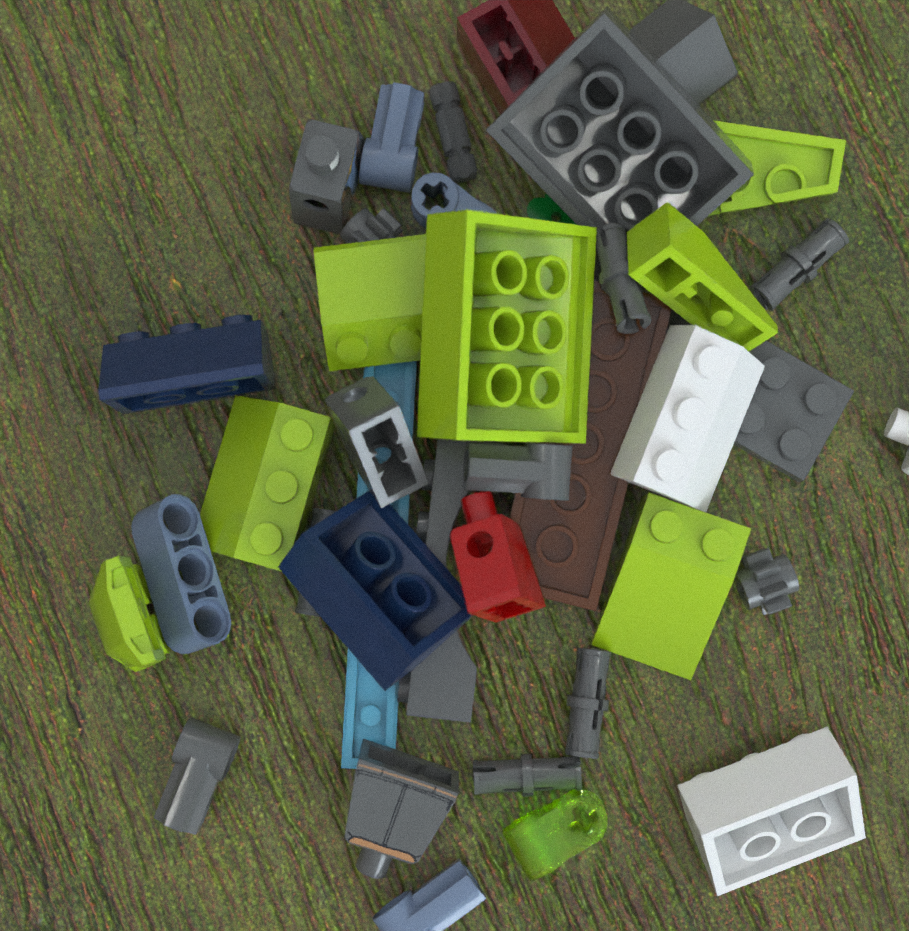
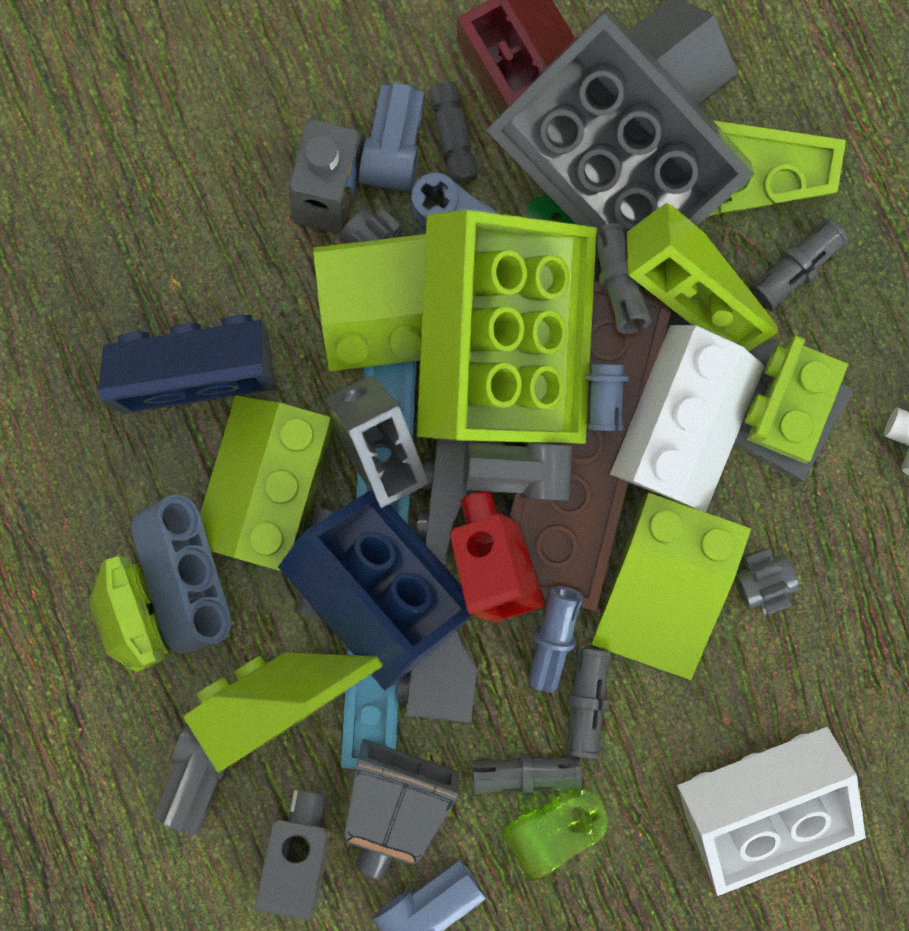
(269, 700): none -> lime slope
(290, 886): none -> dark grey torso
(555, 637): none -> sand blue axle
(606, 396): none -> sand blue pin
(796, 400): none -> lime bracket

